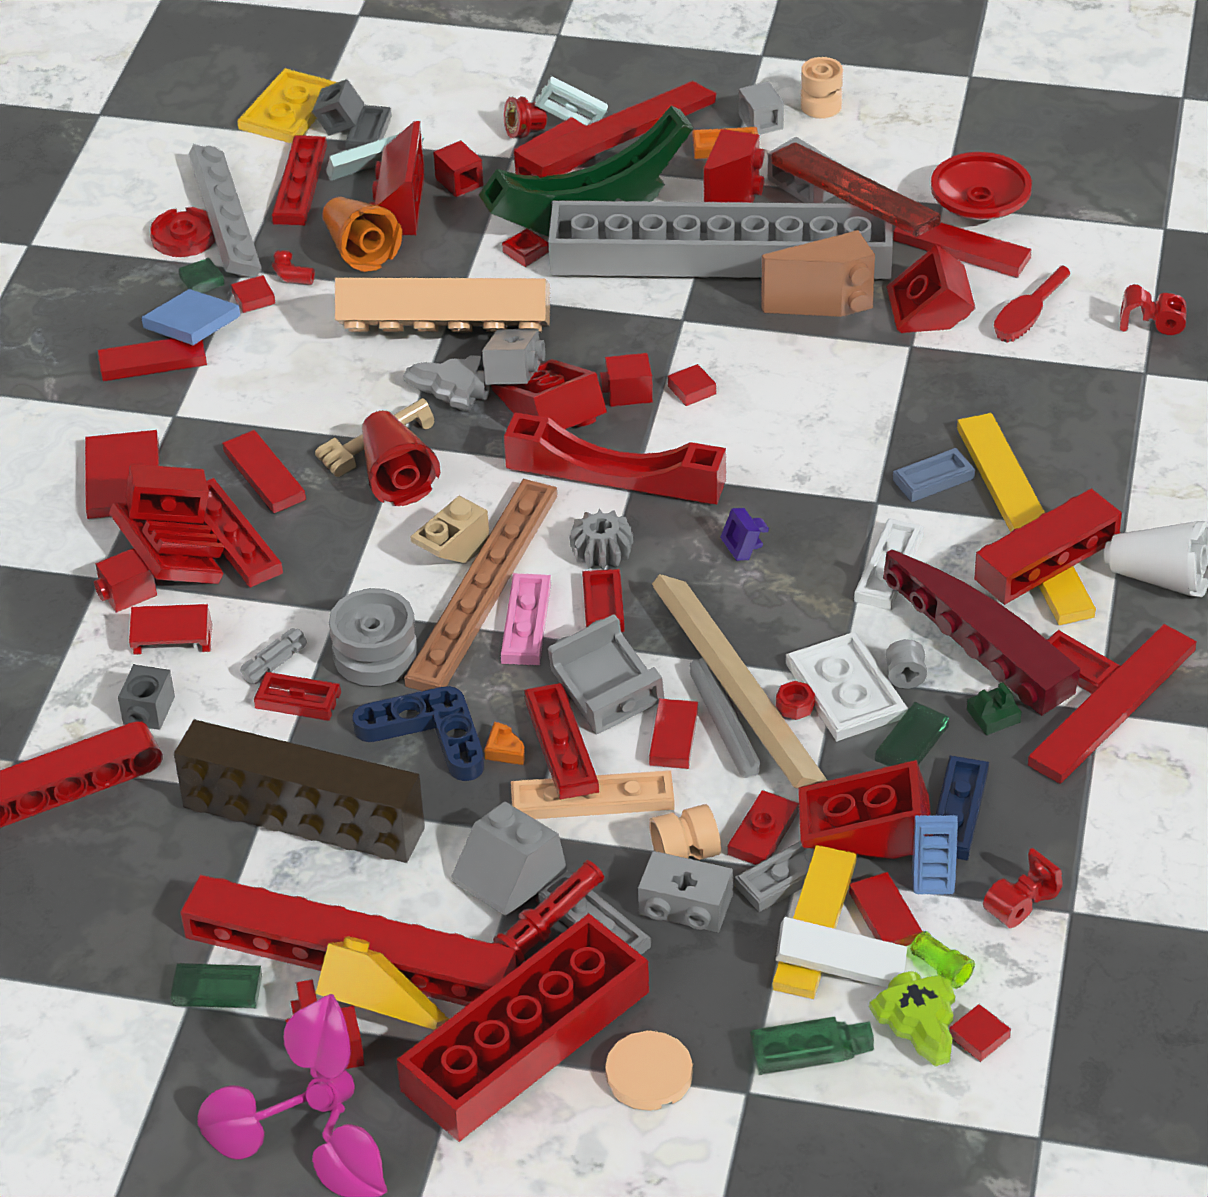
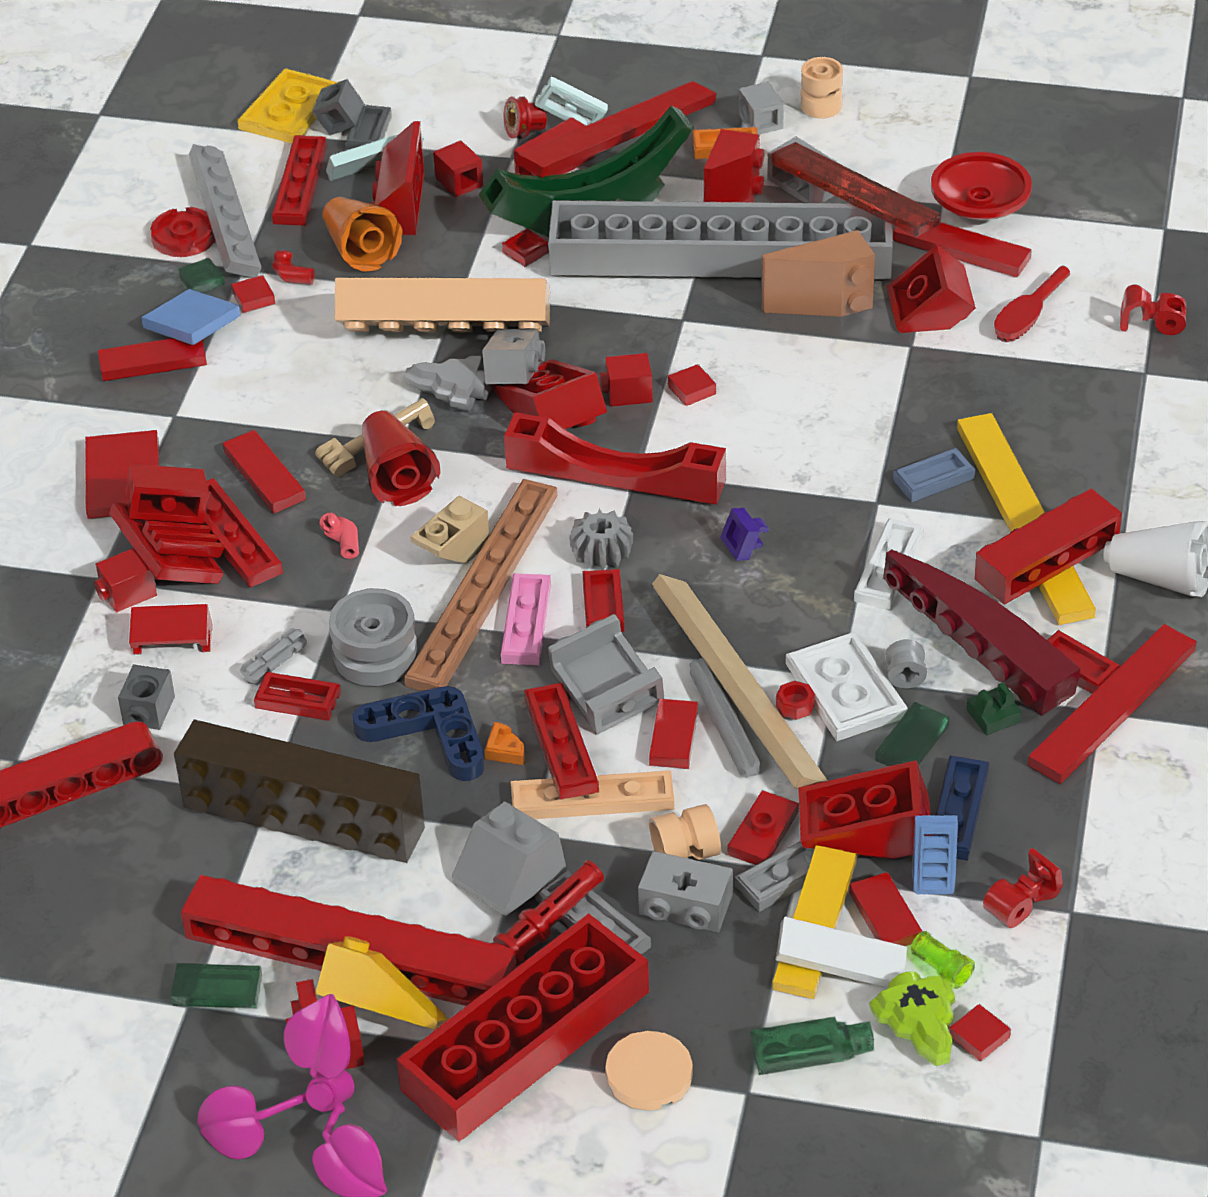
(342, 531): none -> coral arm

